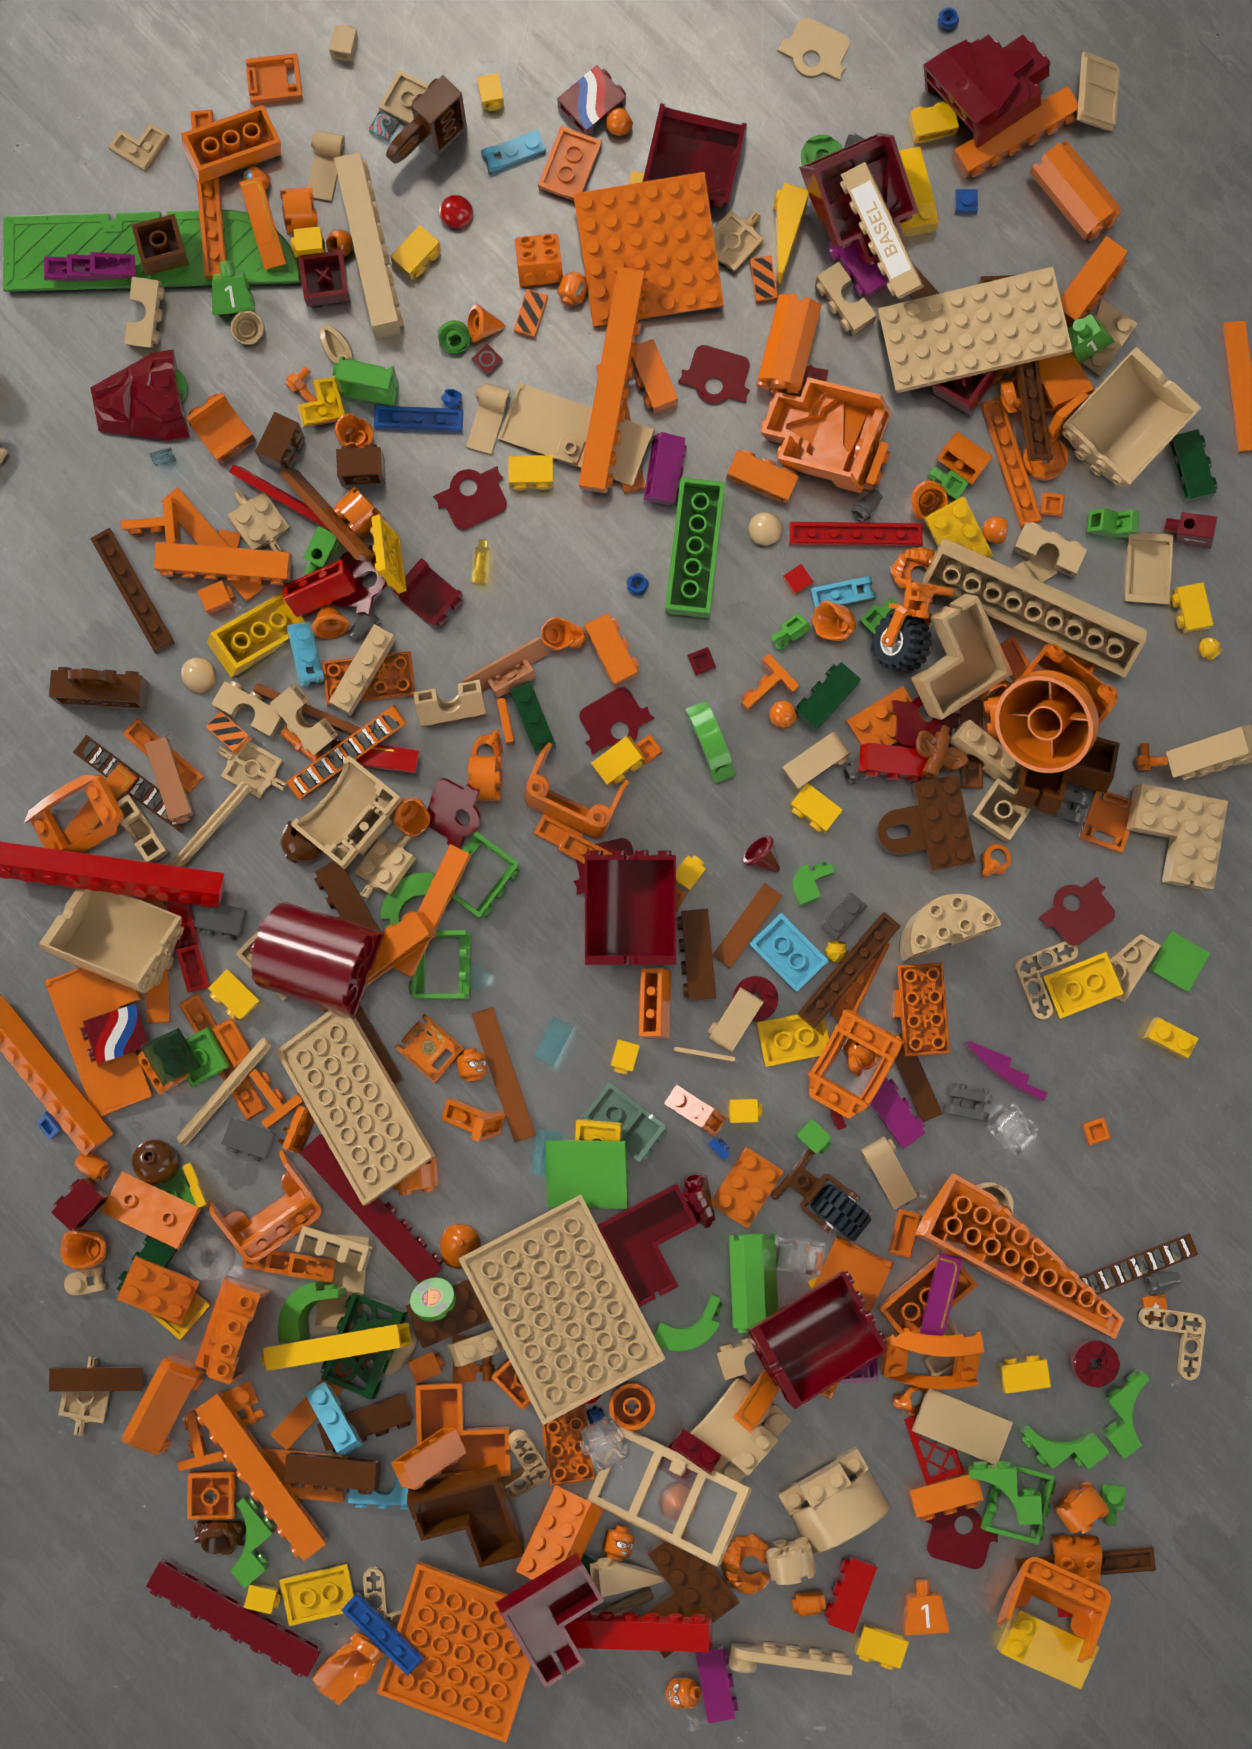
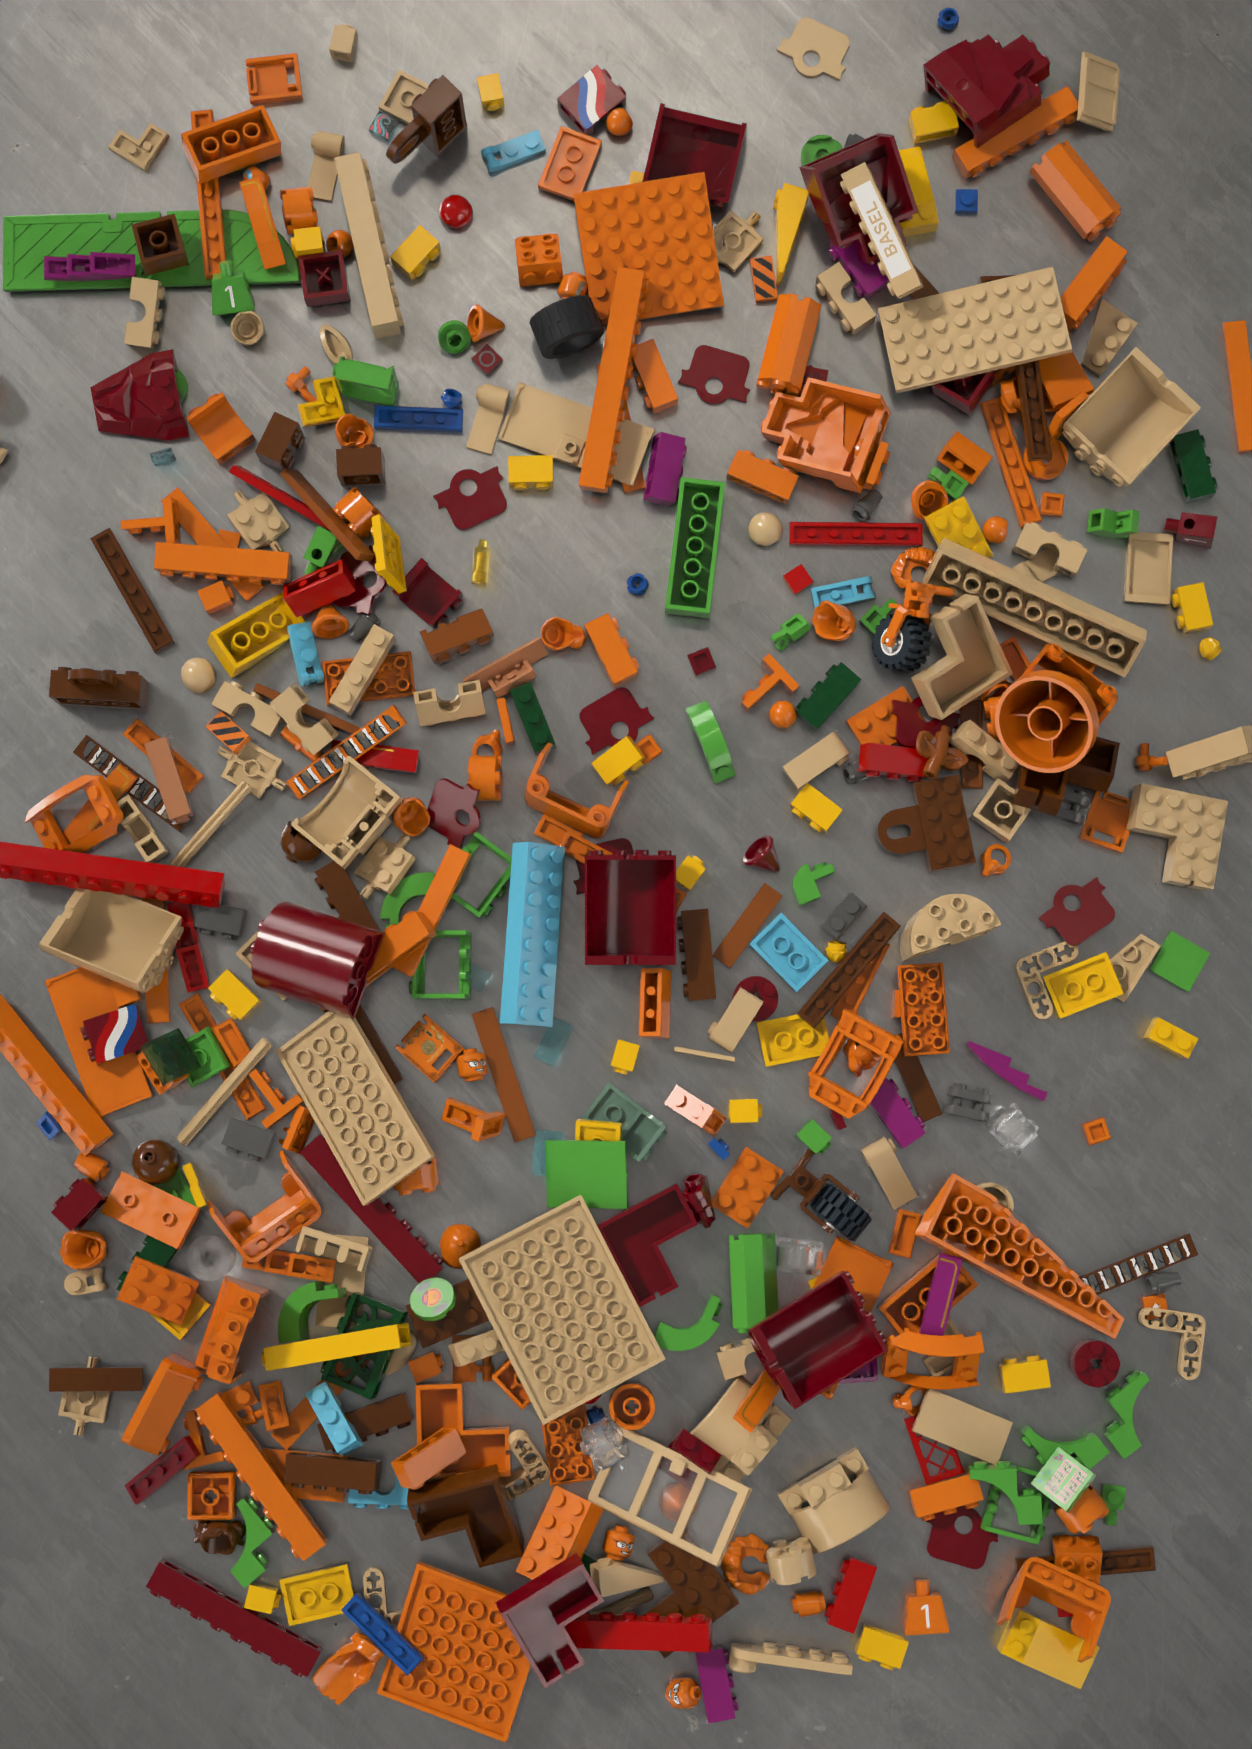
(162, 1470): none -> dark red plate
(273, 1406): none -> orange plate
(457, 636): none -> dark orange wedge
(530, 313): orange tile -> none
(532, 934): none -> medium azure brick
(566, 327): none -> black tyre
(1063, 1479): none -> tile
(1088, 337): bright green torso -> none

